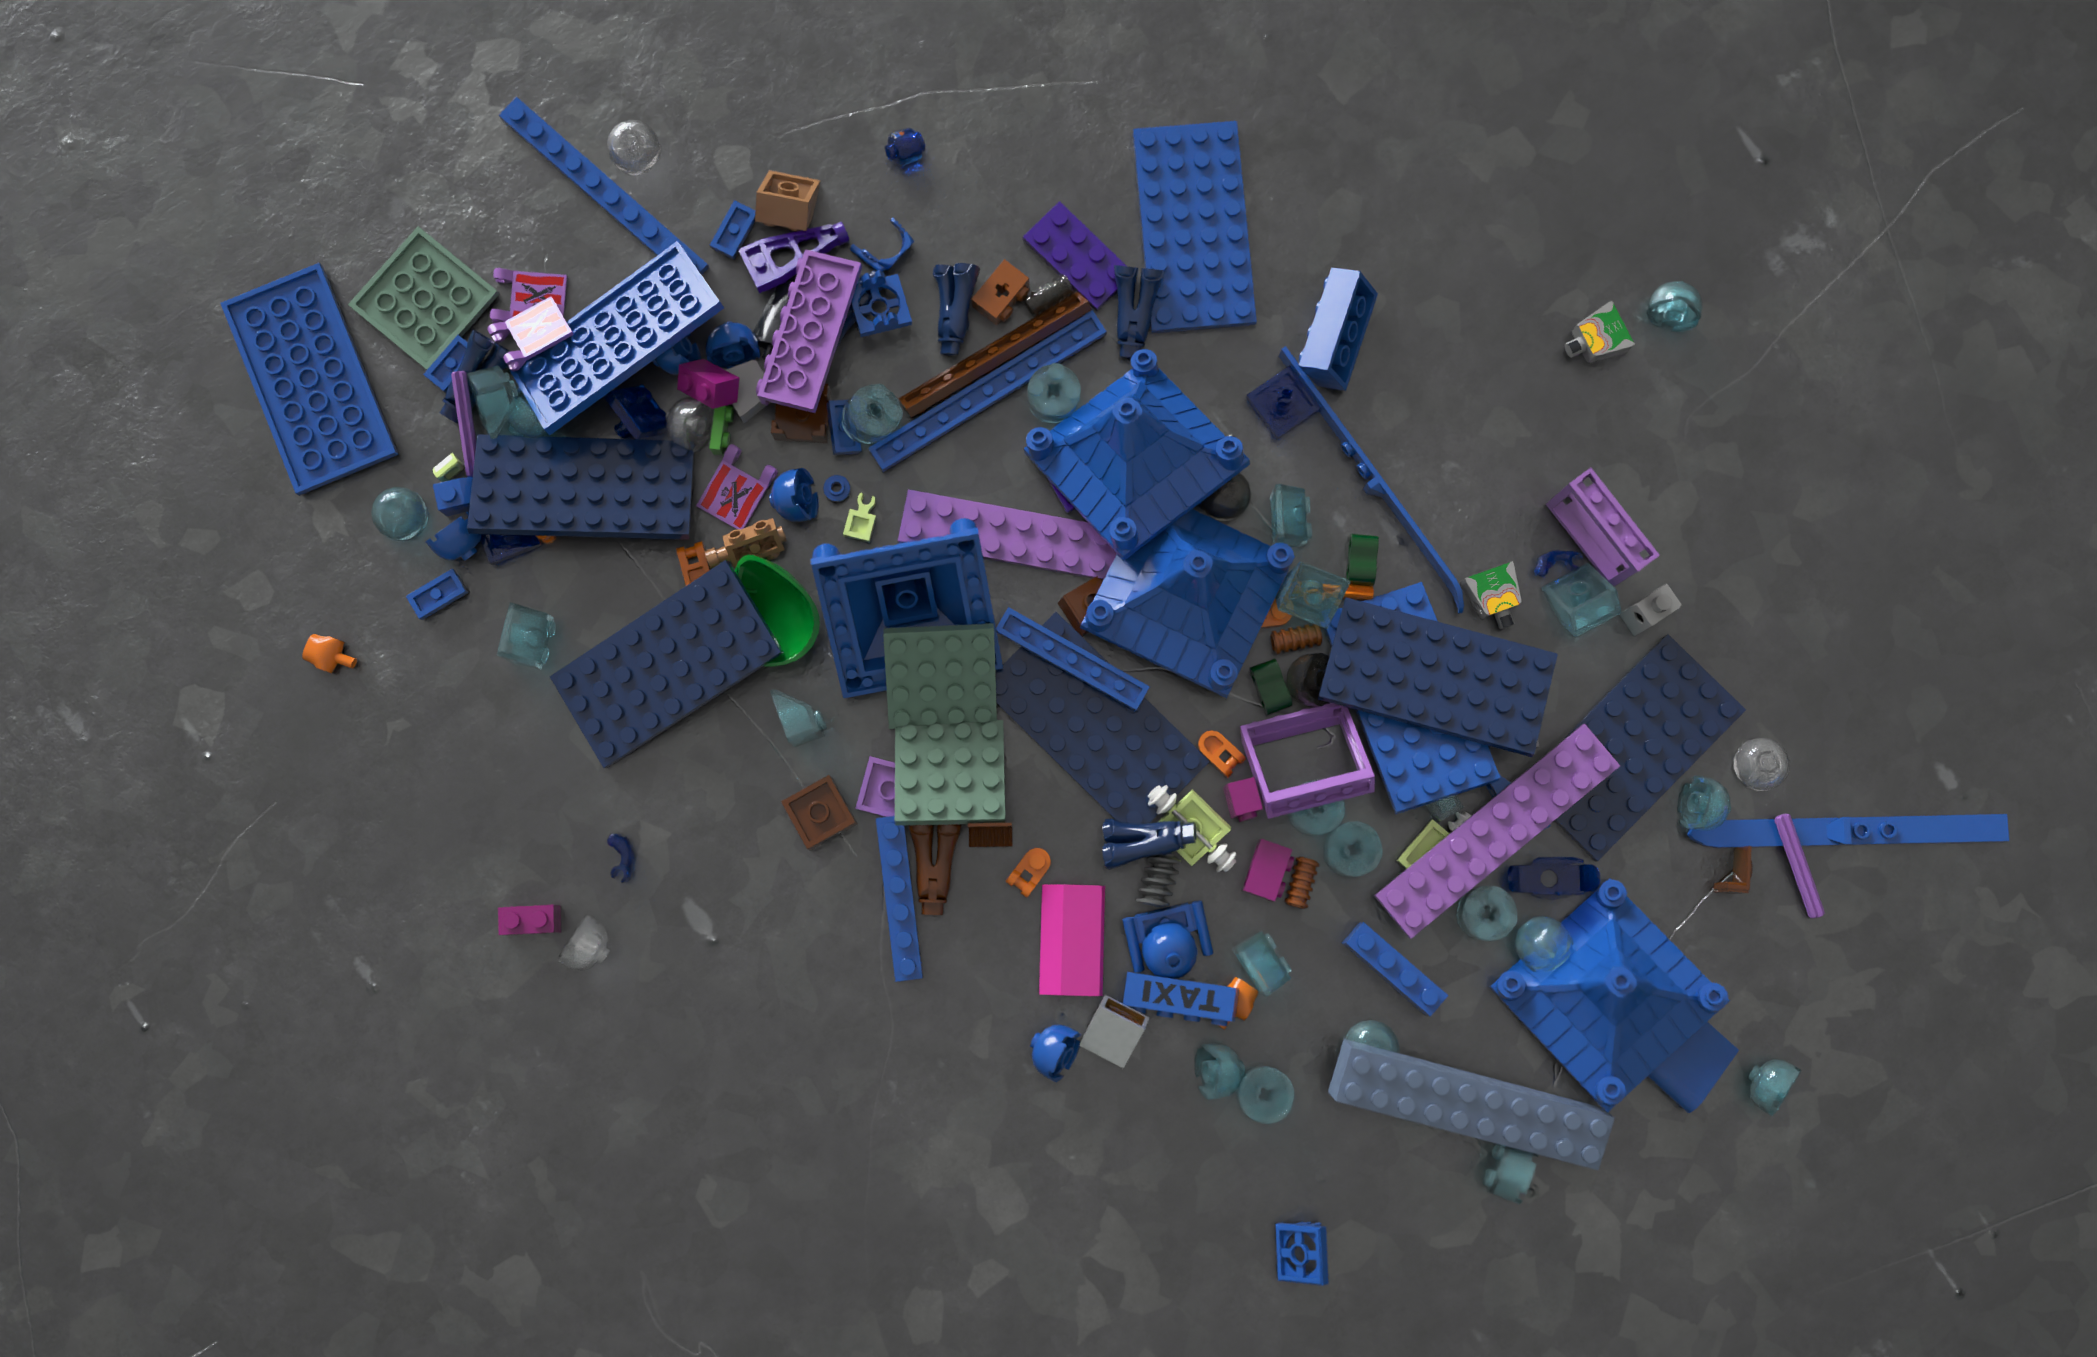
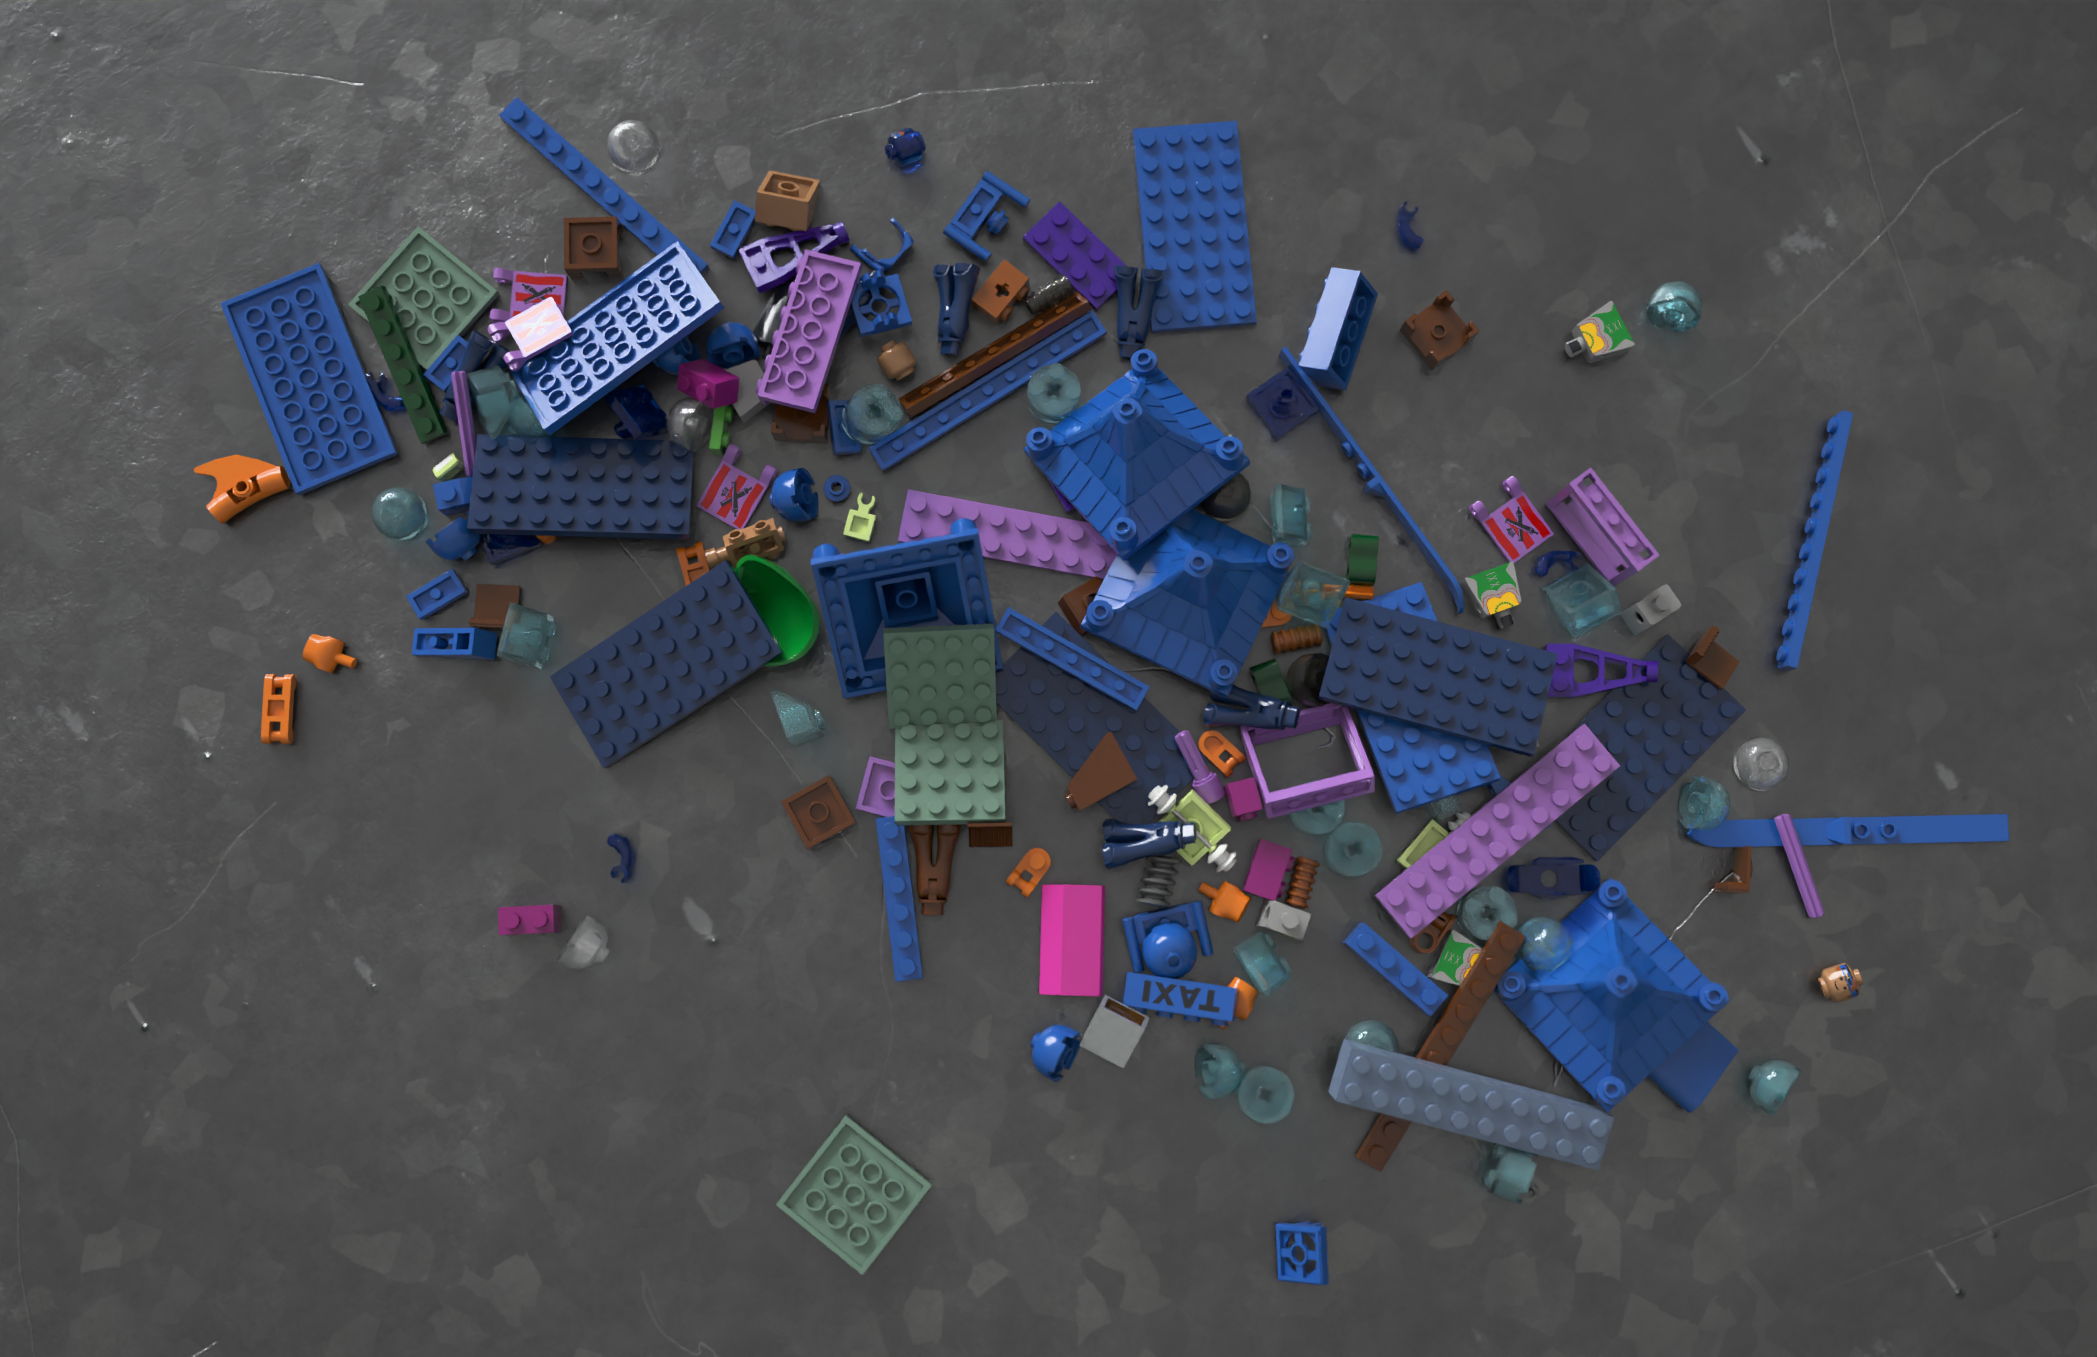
(241, 483): none -> orange pin
(278, 709): none -> orange plate
(385, 400): none -> clear blue piece
(403, 364): none -> dark green plate
(455, 643): none -> blue slope
(492, 605): none -> reddish brown piece
(592, 246): none -> reddish brown panel
(854, 1194): none -> sand green plate
(896, 360): none -> medium nougat head
(977, 210): none -> blue plate
(997, 221): none -> blue plate
(1100, 776): none -> reddish brown slope
(1205, 783): none -> medium lavender piece
(1227, 900): none -> orange piece
(1263, 711): none -> dark blue piece
(1284, 920): none -> light grey torso
(1406, 234): none -> clear blue piece
(1434, 932): none -> dark orange piece
(1438, 331): none -> reddish brown panel
(1448, 1033): none -> reddish brown plate
(1454, 959): none -> torso
(1515, 525): none -> flag
(1563, 682): none -> dark purple plate
(1711, 659): none -> reddish brown piece
(1812, 549): none -> blue plate
(1840, 982): none -> medium nougat head

